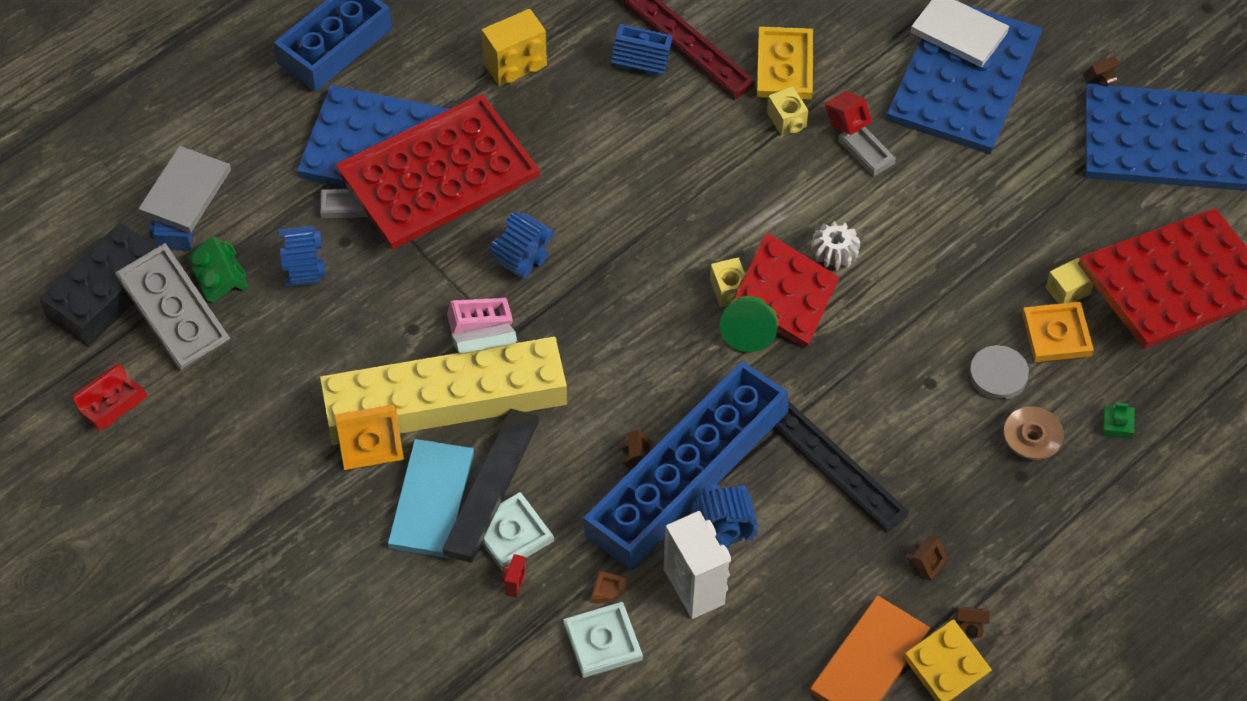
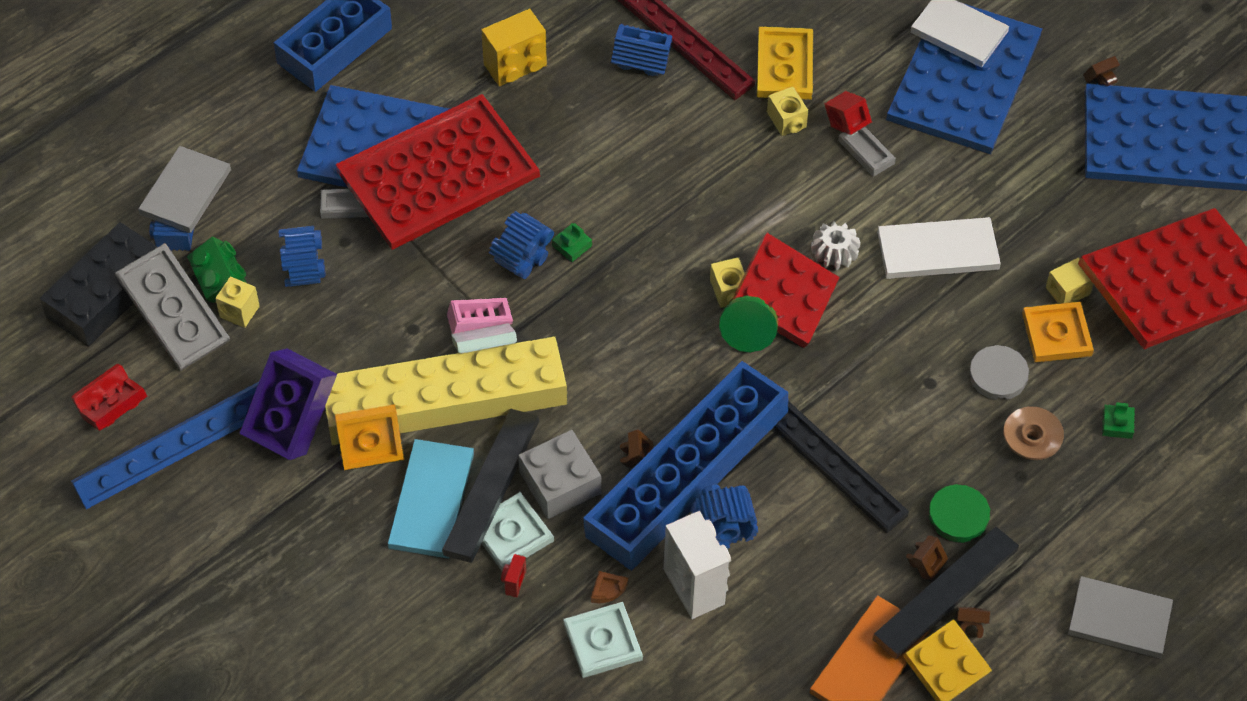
(164, 449): none -> blue plate
(237, 302): none -> light yellow brick
(288, 403): none -> dark purple brick
(560, 474): none -> light grey brick
(572, 242): none -> green tile
(938, 248): none -> white tile
(945, 593): none -> black tile
(959, 513): none -> green tile
(1120, 617): none -> light grey tile

